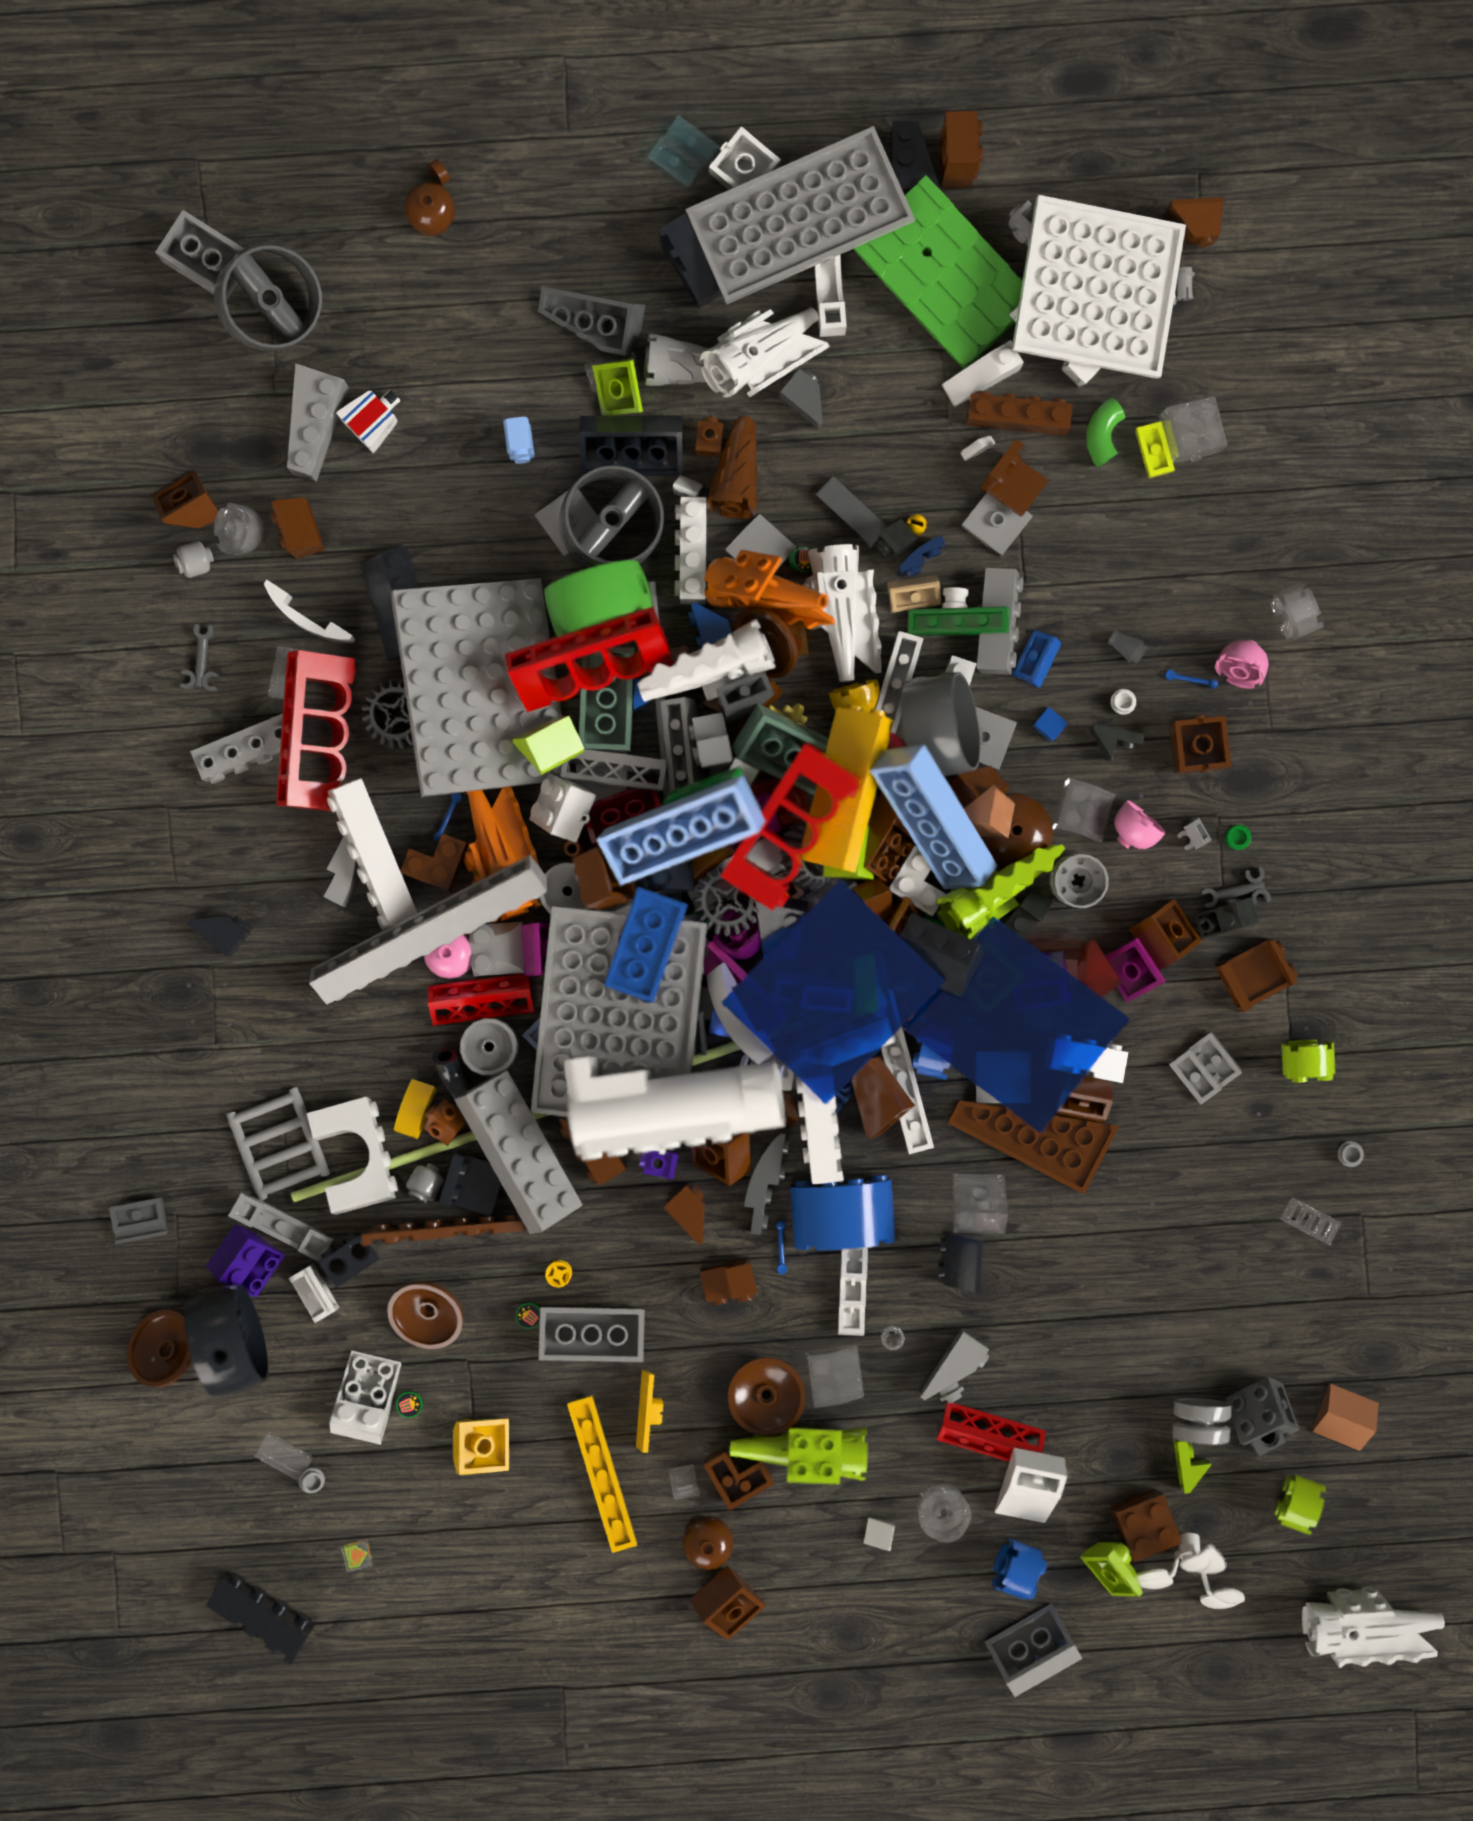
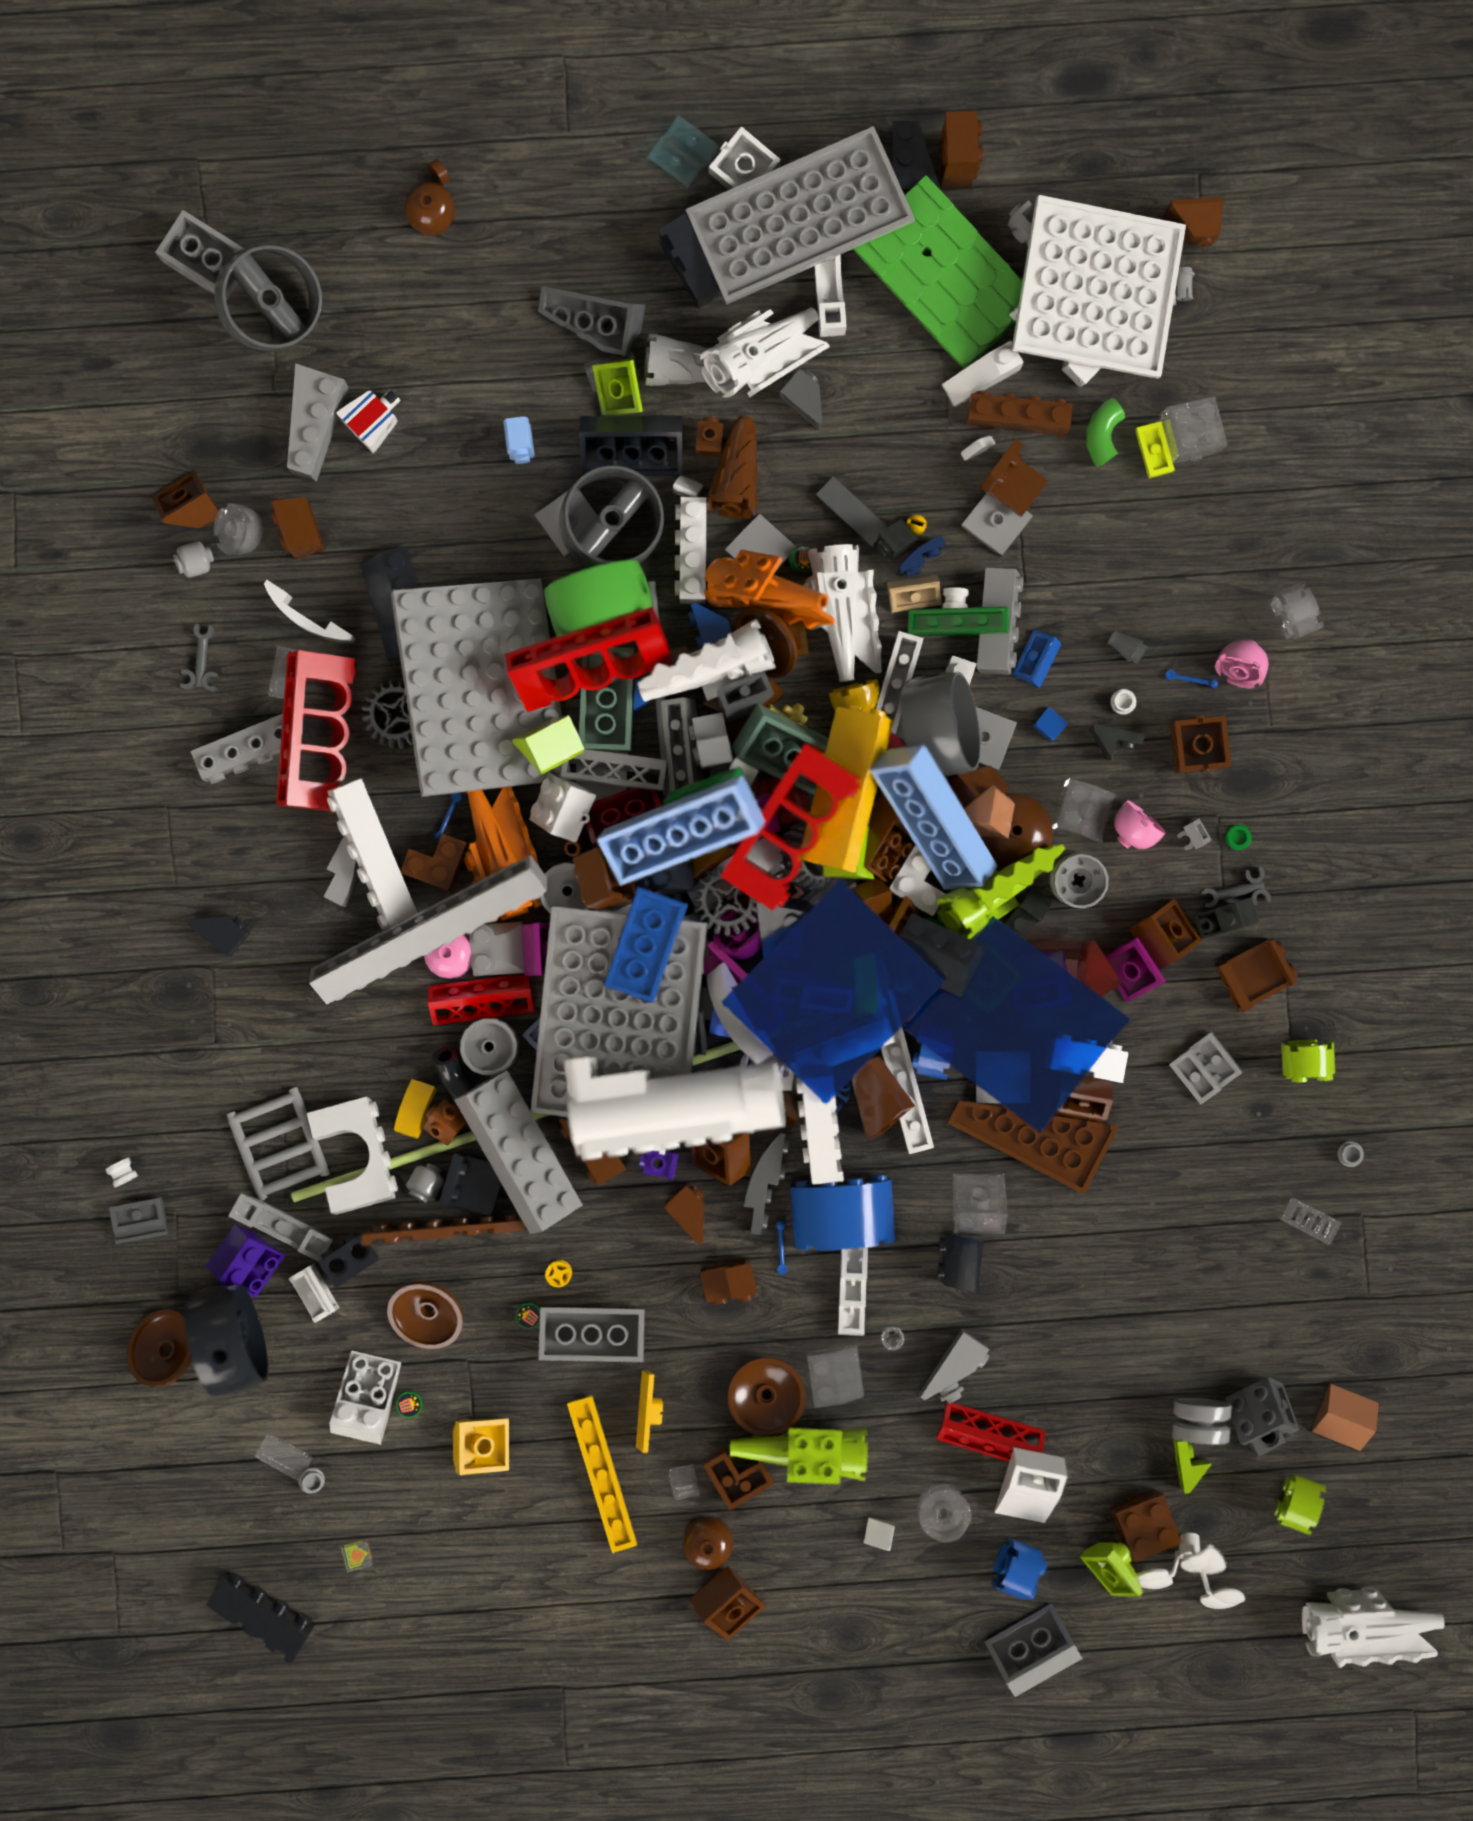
(121, 1172): none -> white wheel

